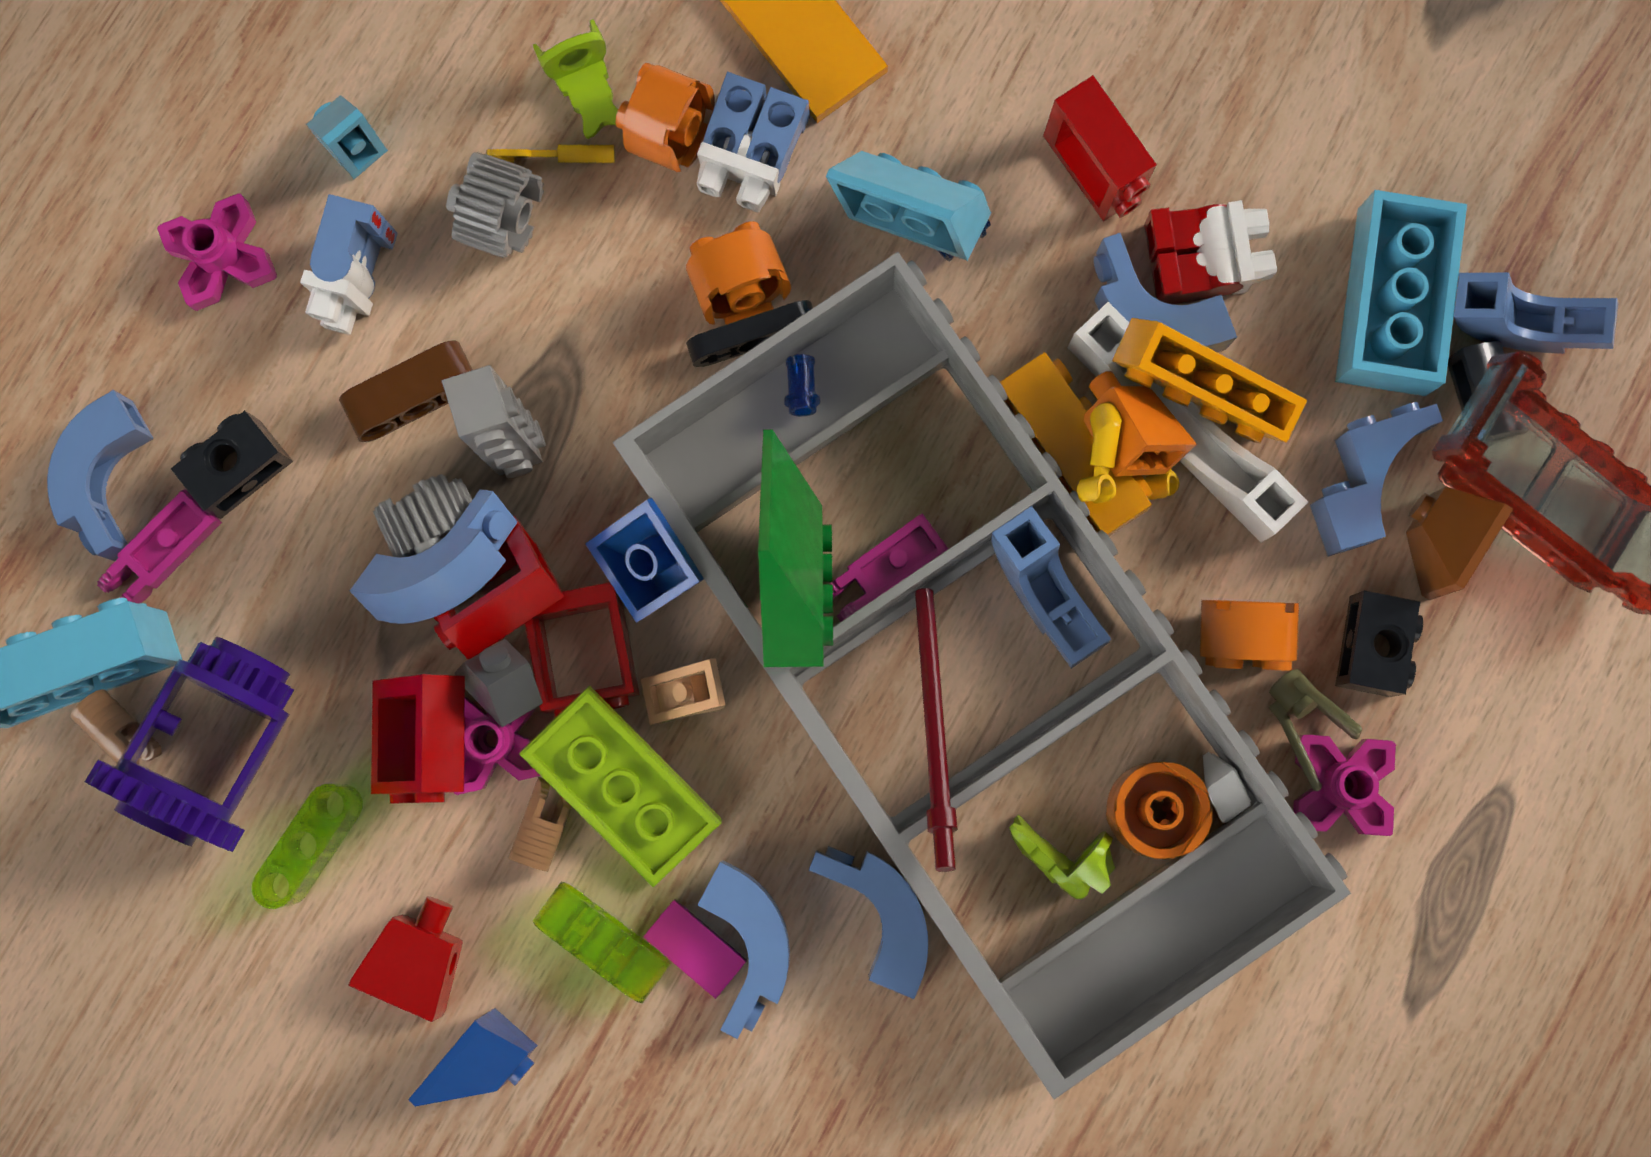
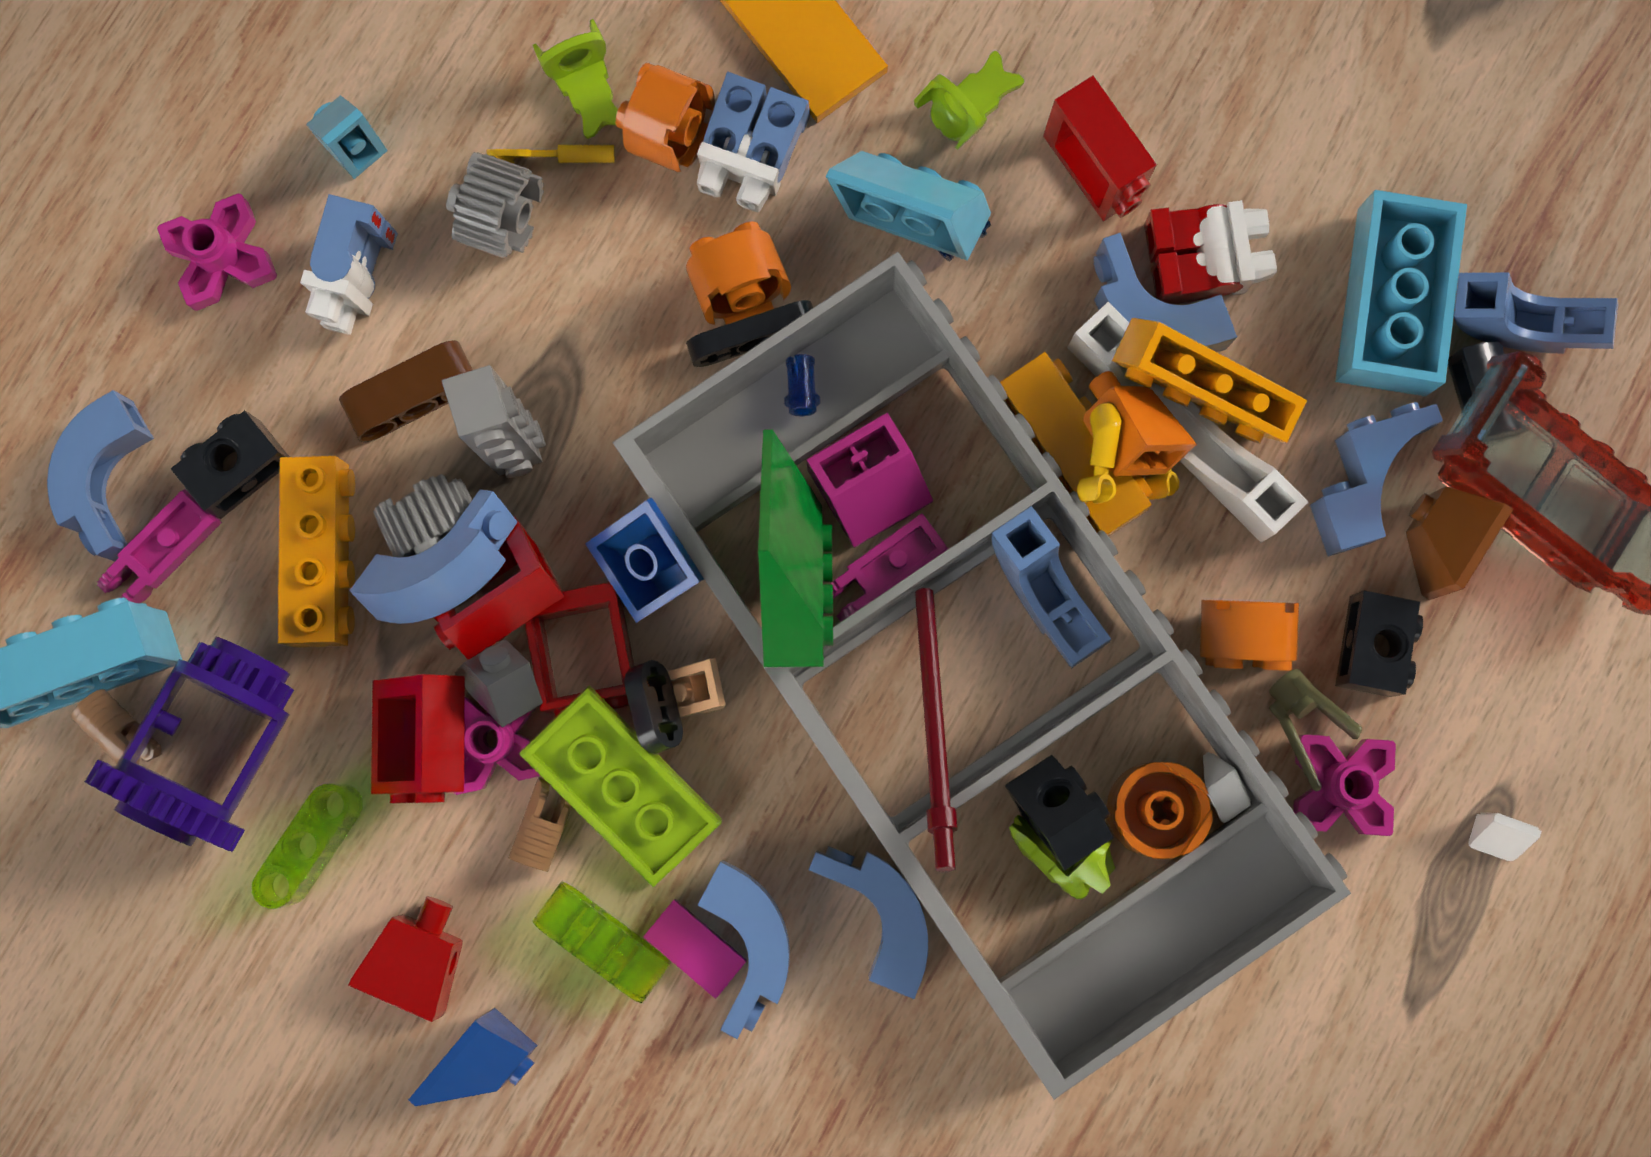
(315, 552): none -> light orange brick
(653, 706): none -> black beam
(869, 480): none -> dark pink slope
(963, 108): none -> lime hair
(1061, 811): none -> black brick
(1502, 836): none -> white slope

